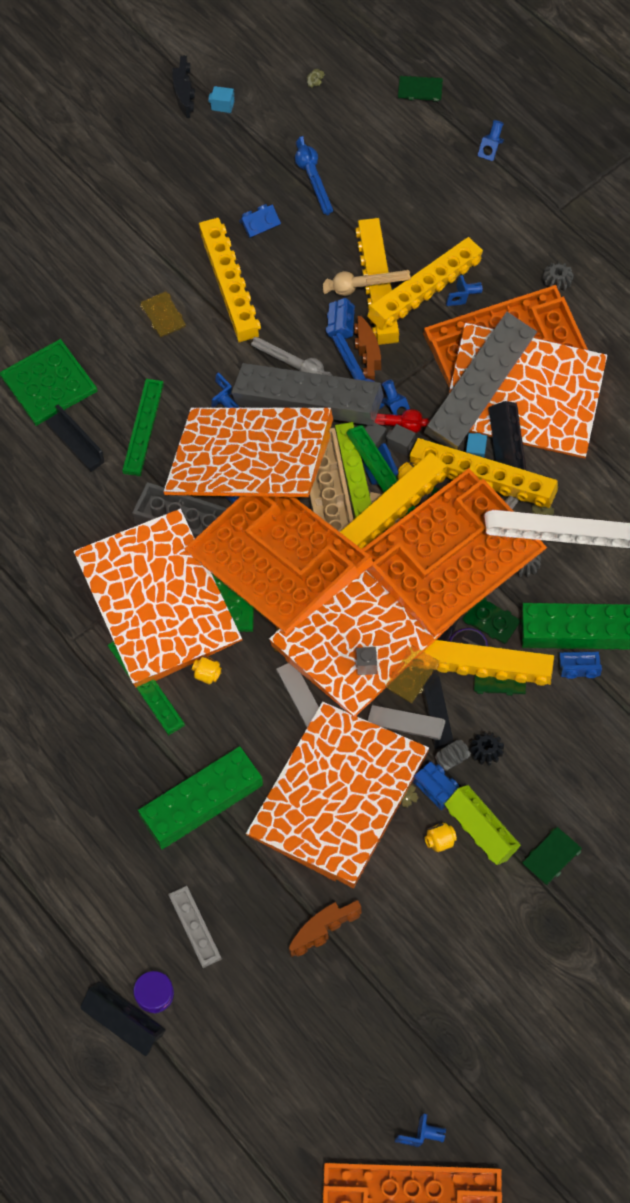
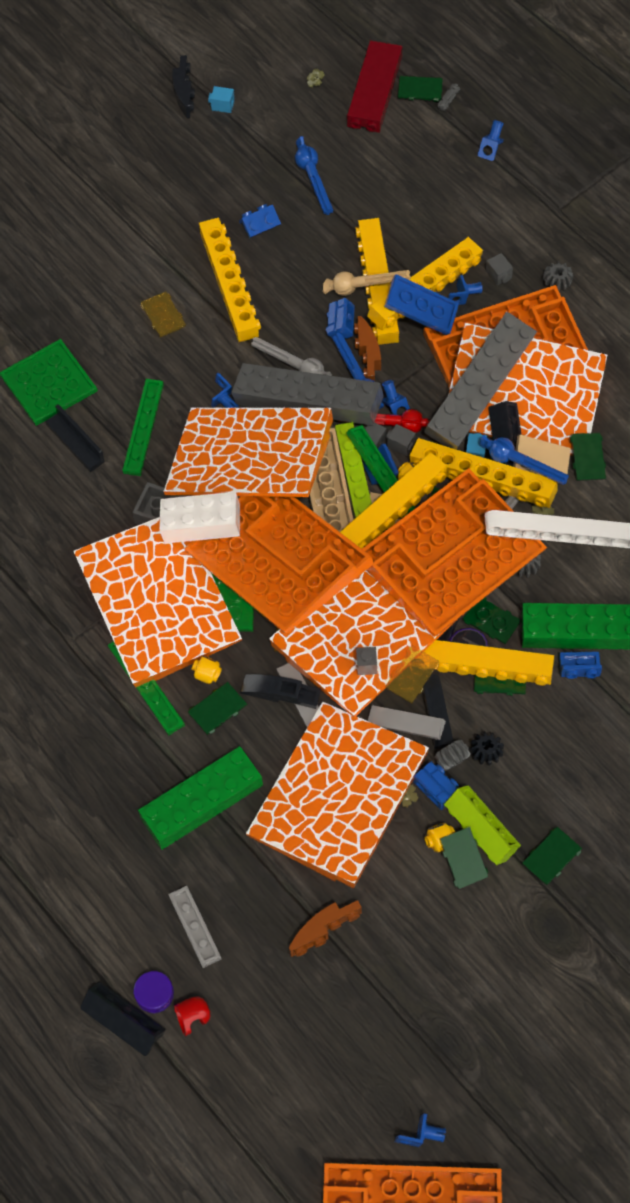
(191, 1010): none -> red helmet
(200, 517): none -> white brick
(217, 708): none -> dark green piece
(280, 688): none -> black slope
(374, 86): none -> dark red brick
(421, 304): none -> blue tile
(448, 97): none -> dark grey axle
(463, 858): none -> dark green piece
(499, 269): none -> dark grey brick
(503, 450): none -> blue piece
(544, 452): none -> tan tile
(588, 456): none -> dark green piece

